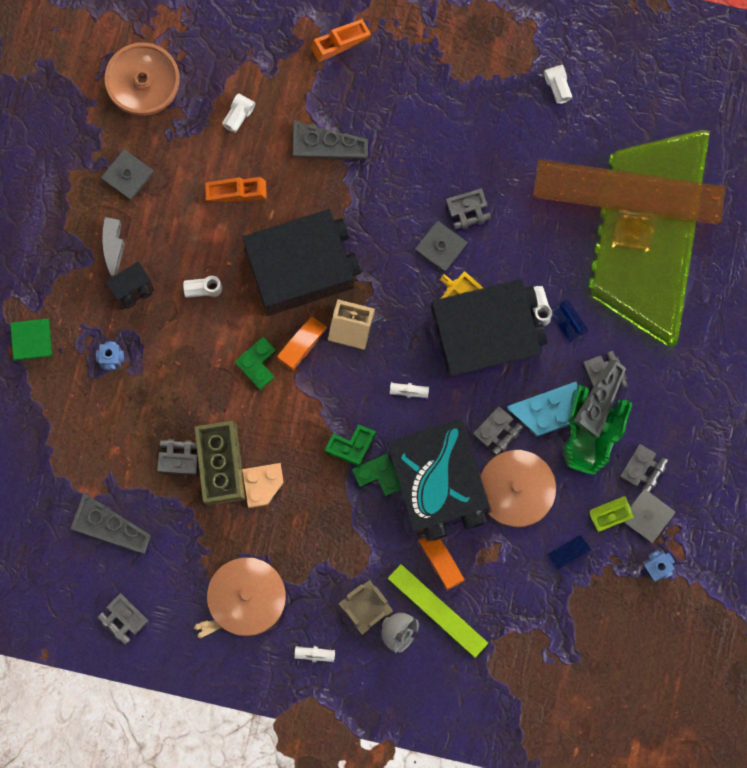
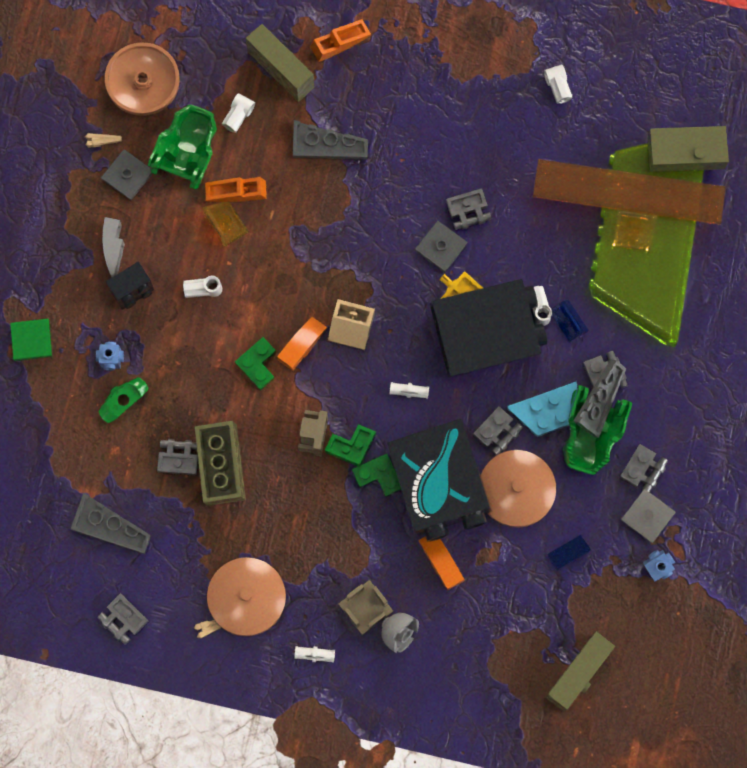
(100, 139): none -> tan piece
(112, 409): none -> green piece
(185, 145): none -> green animal
(224, 222): none -> clear yellow slope
(262, 484): light nougat plate -> none
(280, 62): none -> olive brick
(301, 261): black brick -> none
(313, 432): none -> dark tan panel
(437, 611): lime tile -> none
(580, 671): none -> olive brick
(611, 514): lime slope -> none
(687, 148): none -> olive brick

